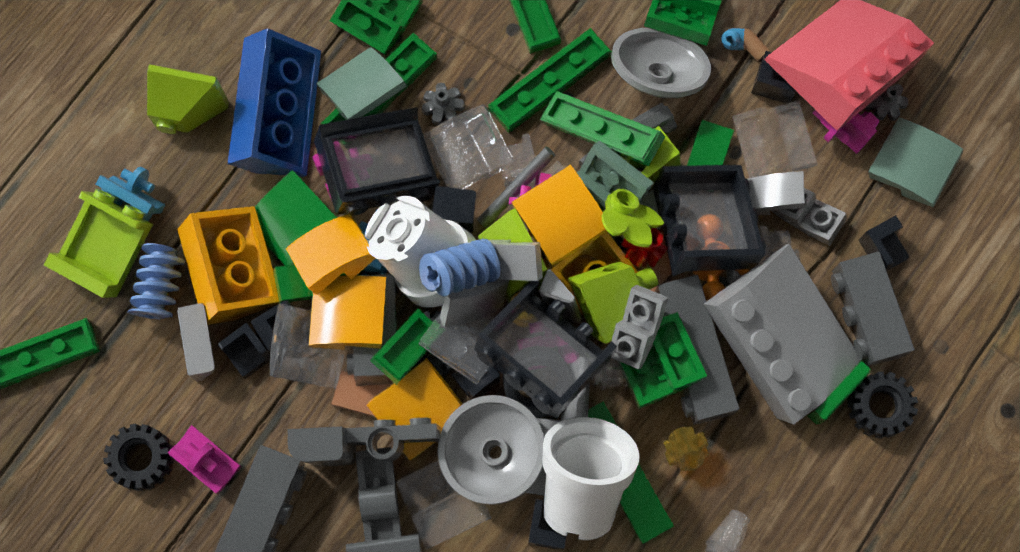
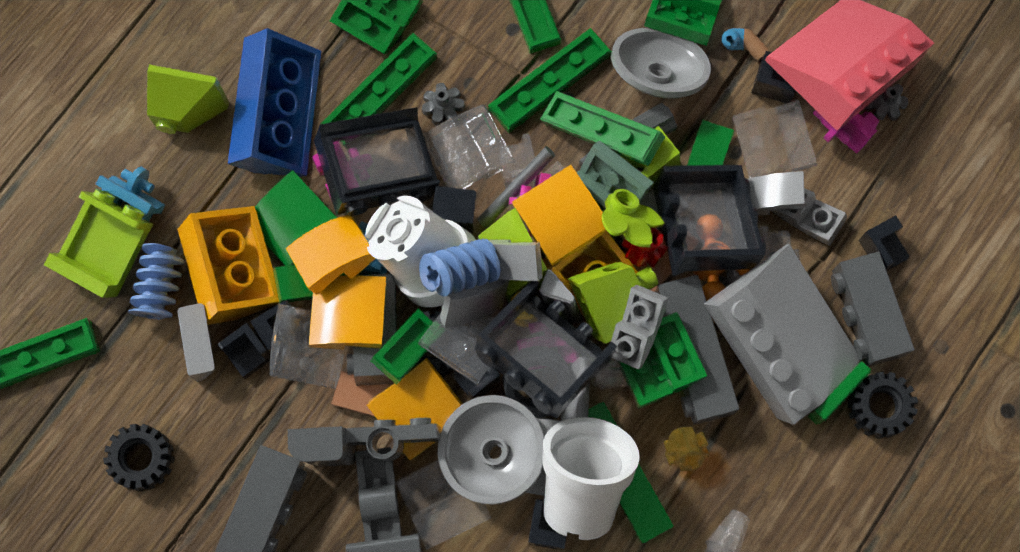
(204, 460): dark pink hips -> none
(361, 84): sand green slope -> none
(916, 161): sand green slope -> none

